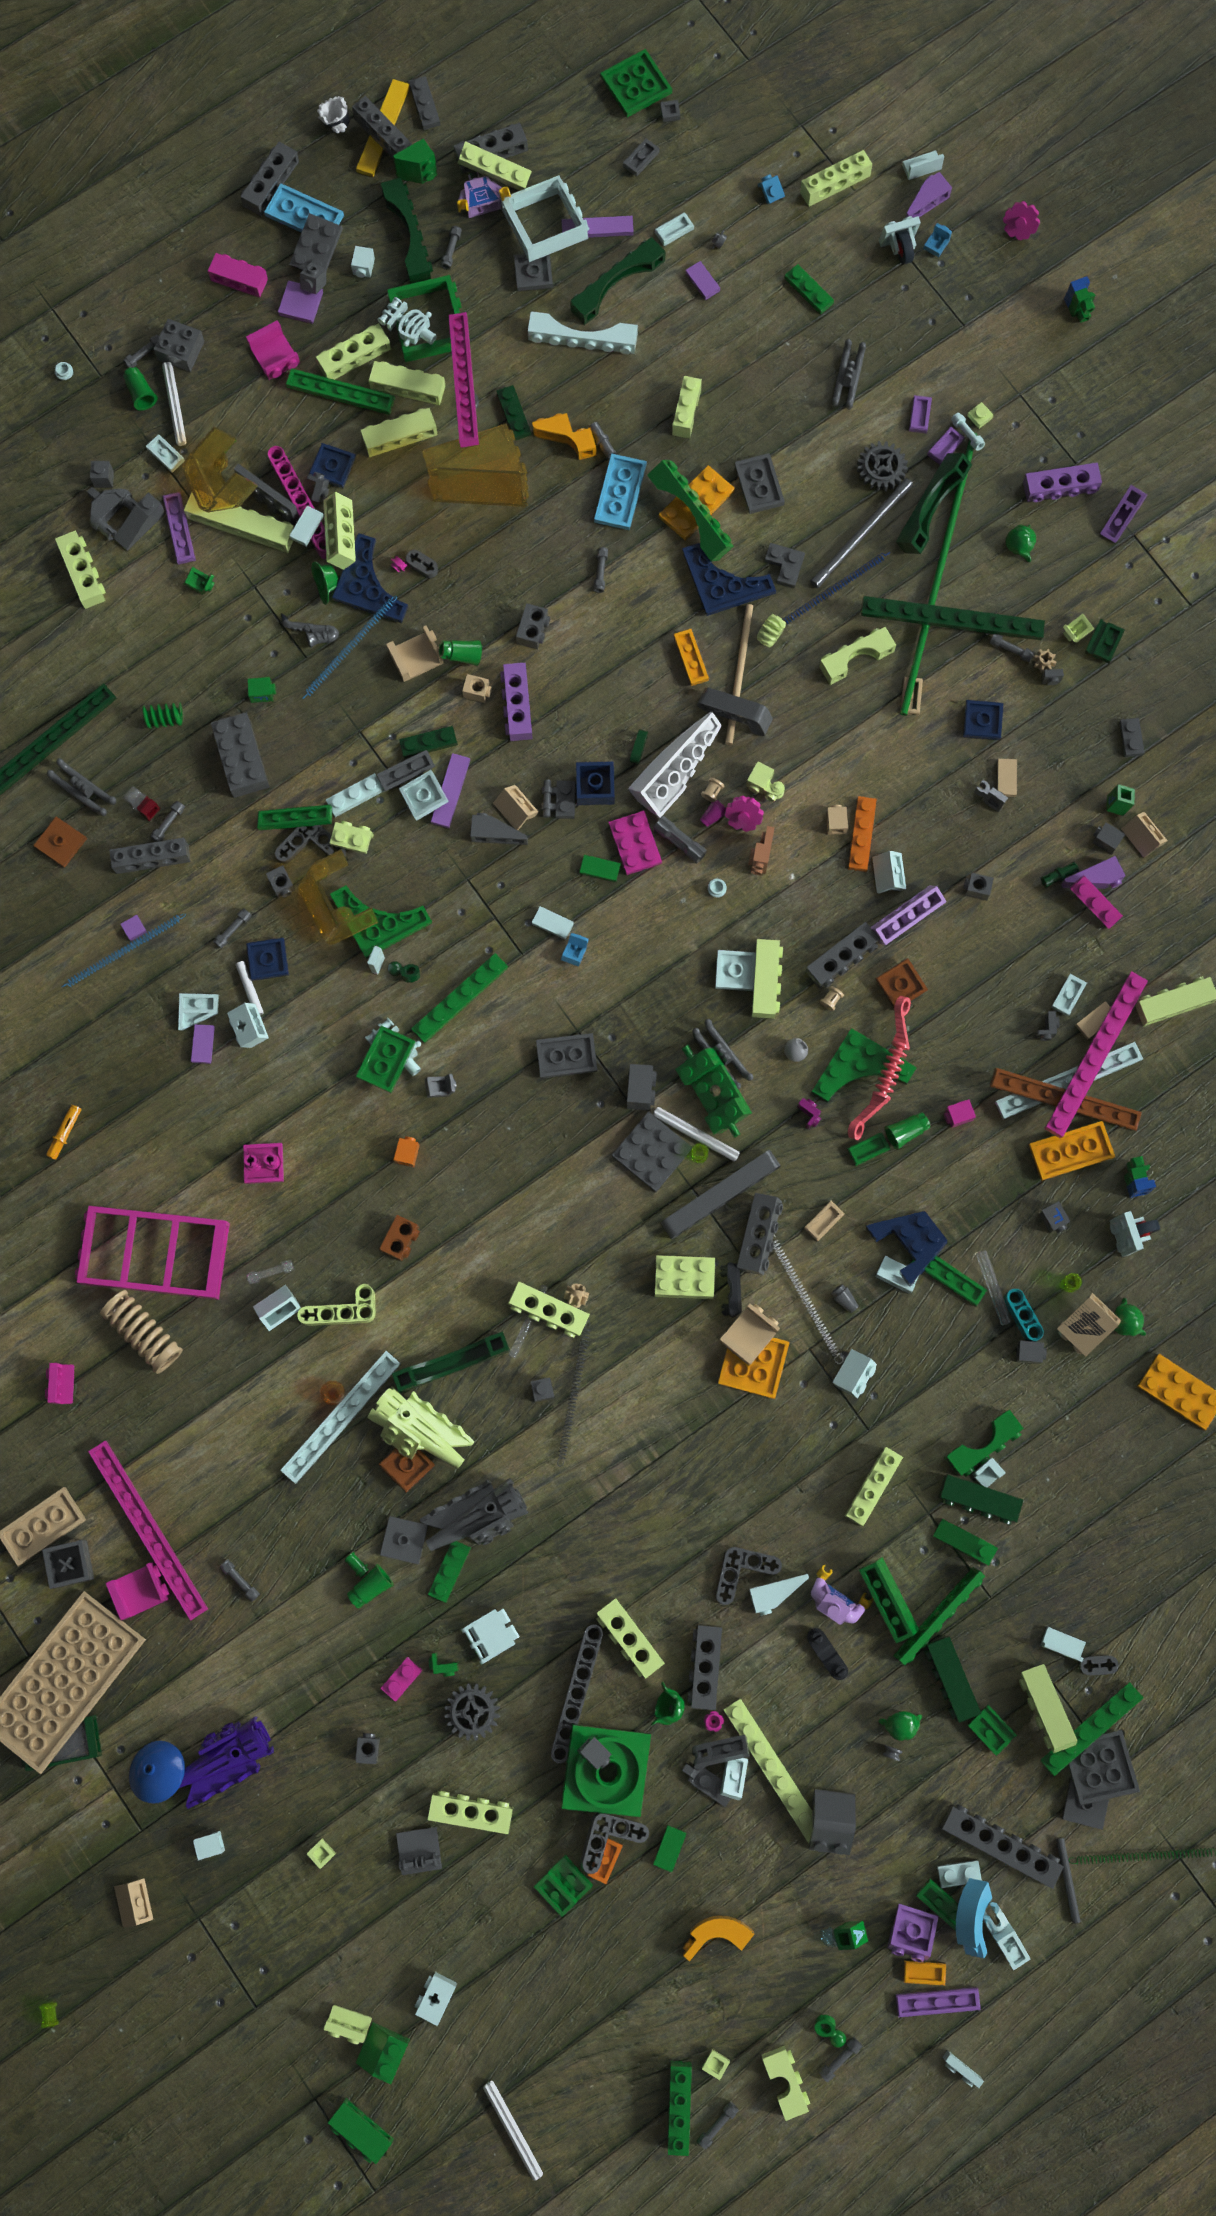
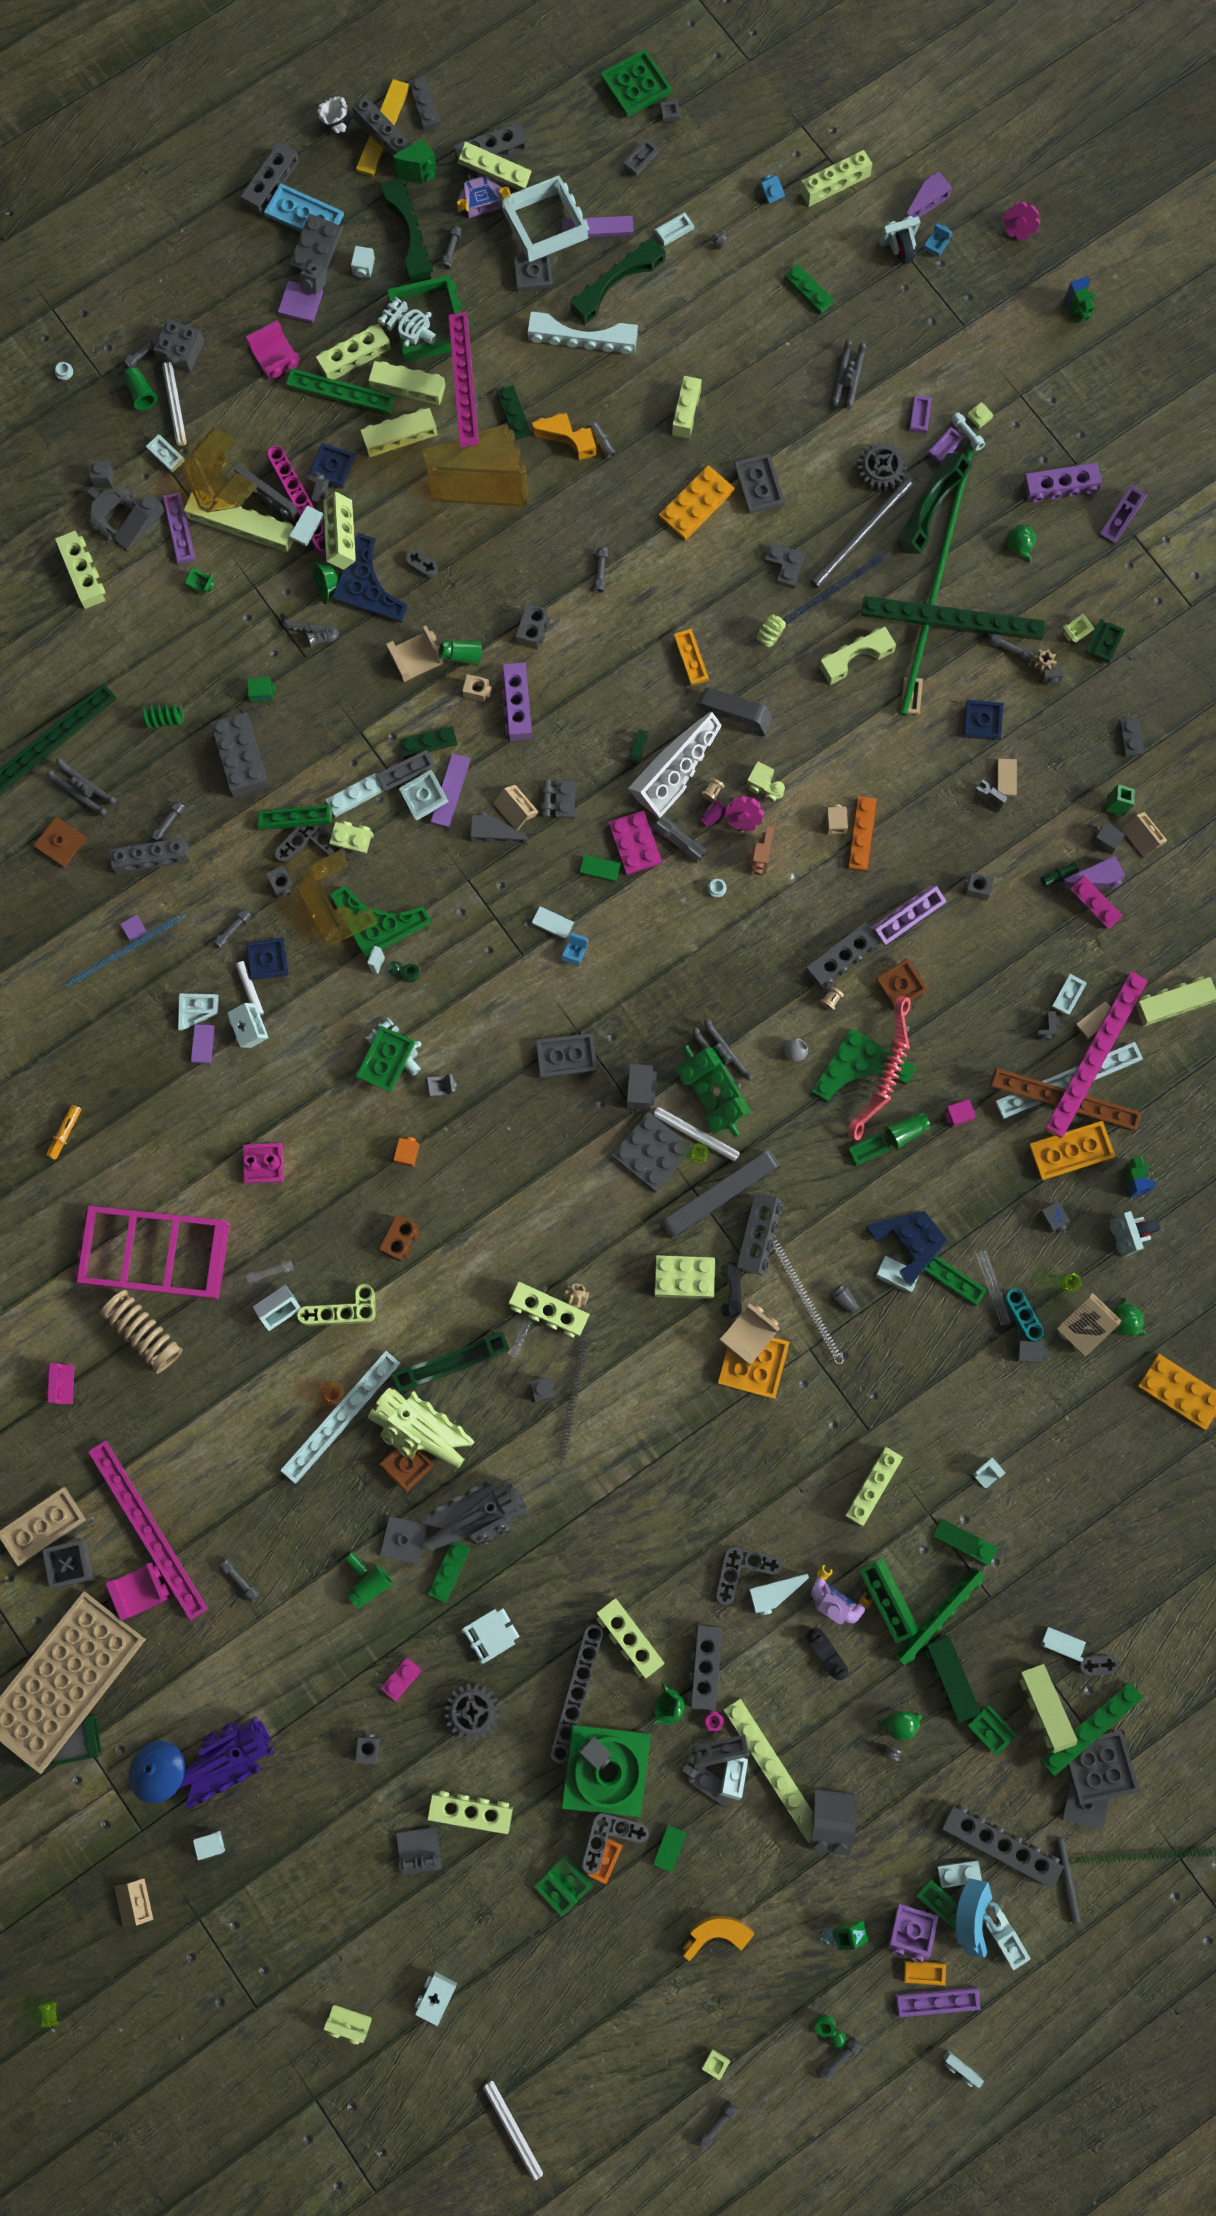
(141, 803): leg -> none
(238, 274): dark pink brick -> none
(321, 1853): yellowish green plate -> none
(350, 647): dark azure piece -> none
(360, 2131): green brick -> none
(382, 2052): green slope -> none
(398, 564): dark pink plate -> none
(446, 1669): green bracket -> none
(460, 998): green plate -> none
(595, 783): dark blue brick -> none
(620, 491): medium azure plate -> none
(679, 2108): green brick -> none
(702, 280): medium lavender tile -> none
(712, 539): green arch -> none
(722, 589): dark blue plate -> none
(735, 970): light aqua plate -> none
(740, 668): tan piece -> none
(766, 978): yellowish green brick -> none
(793, 2100): yellowish green arch -> none
(810, 1109): magenta bracket -> none
(824, 1221): tan tile -> none
(855, 1373): light aqua brick -> none
(889, 872): light aqua panel -> none
(923, 164): light aqua panel -> none
(980, 1498): dark green brick -> none
(1003, 1429): green arch -> none

